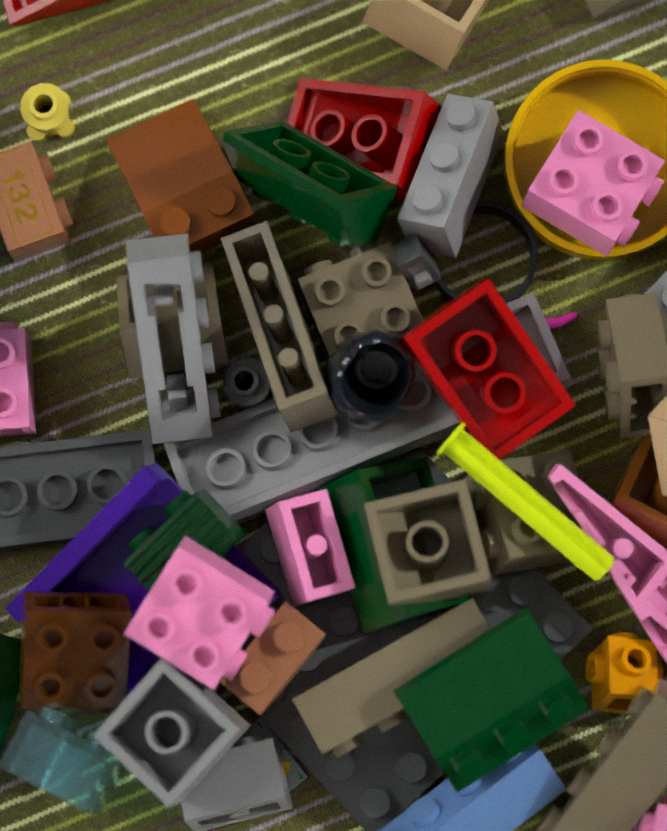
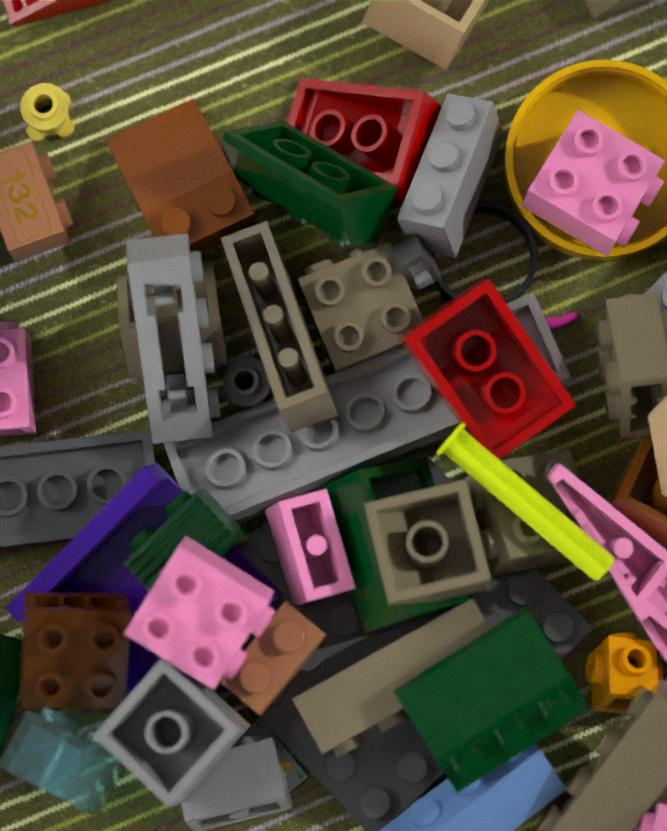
(370, 375): black hair -> none

